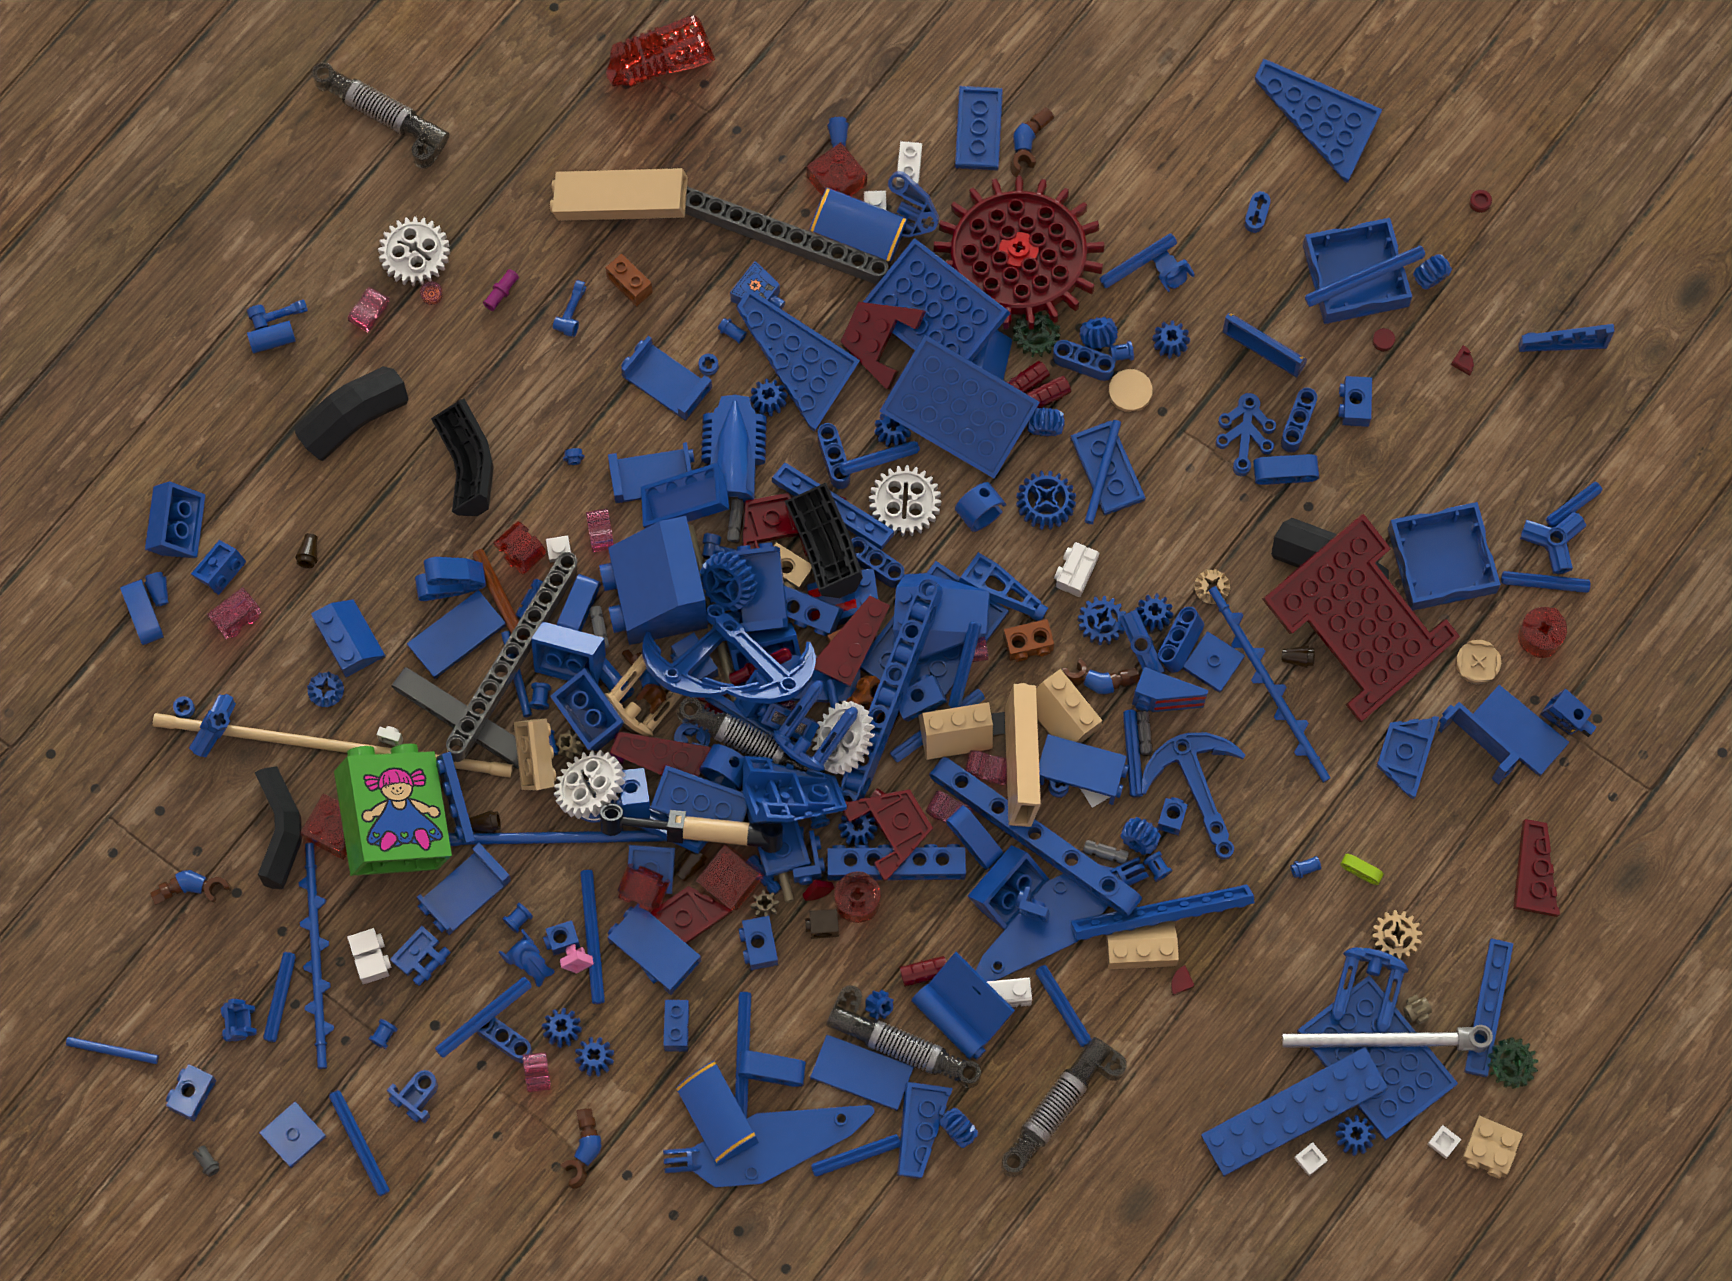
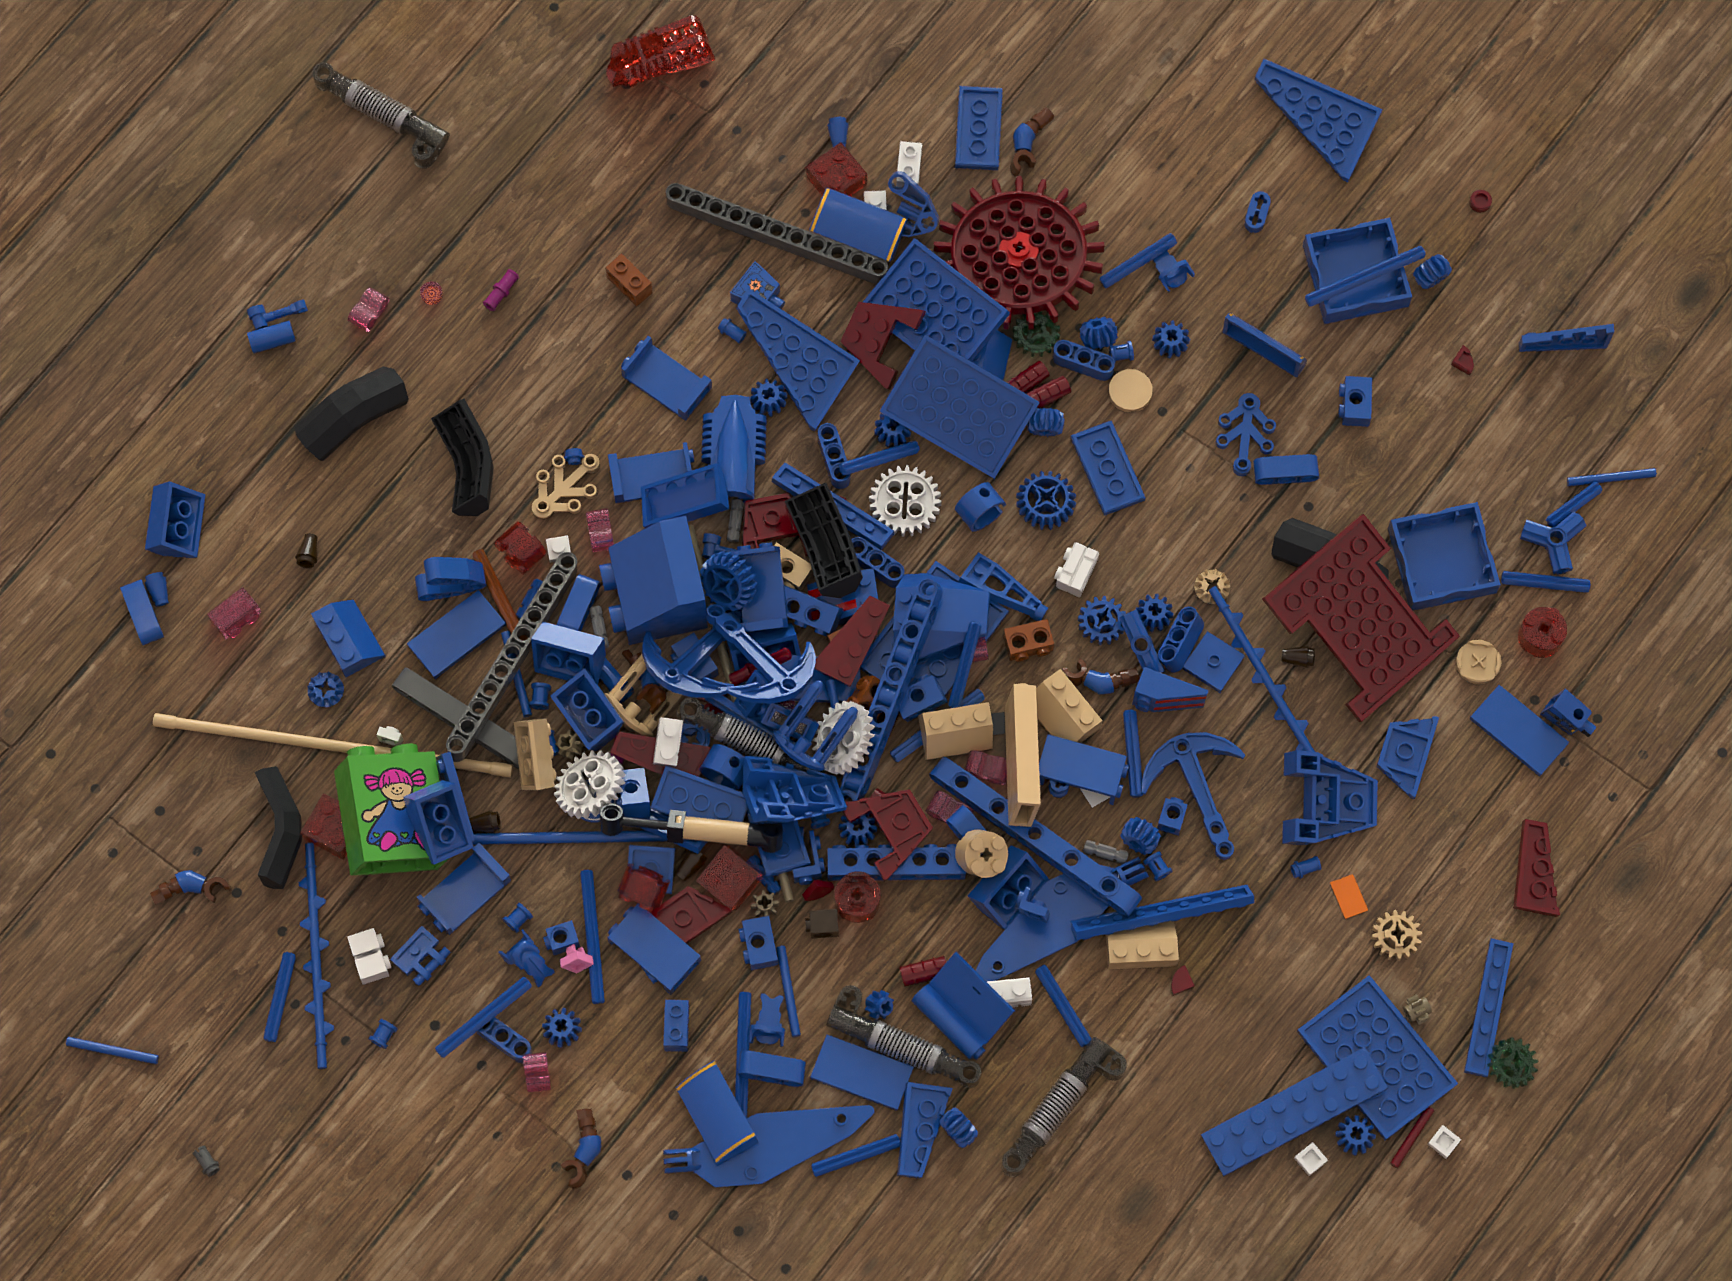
(181, 701): blue bush -> none
(190, 1106): brick -> none
(213, 725): blue piece -> none
(219, 567): blue bracket -> none
(237, 1020): blue piece -> none
(292, 1134): plate -> none
(359, 1143): blue axle -> none
(413, 1097): blue pin -> none
(425, 236): white gear -> none
(439, 820): none -> blue slope
(564, 489): none -> tan plant
(566, 324): blue brick -> none
(595, 1048): blue gear -> none
(619, 194): tan brick -> none
(667, 742): none -> white brick
(708, 357): blue bush -> none
(768, 1027): none -> blue hair
(788, 991): none -> blue bar
(993, 849): none -> tan brick
(1101, 477): blue piece -> none
(1144, 733): flat silver axle -> none
(1300, 410): blue beam -> none
(1334, 799): none -> blue wedge
(1349, 896): none -> orange sticker
(1362, 869): lime beam -> none
(1376, 961): blue piece -> none
(1383, 339): dark red tile -> none
(1412, 1136): none -> dark red bar
(1462, 1038): flat silver piece -> none
(1483, 736): blue panel -> none
(1491, 1147): tan plate -> none
(1610, 477): none -> blue bar

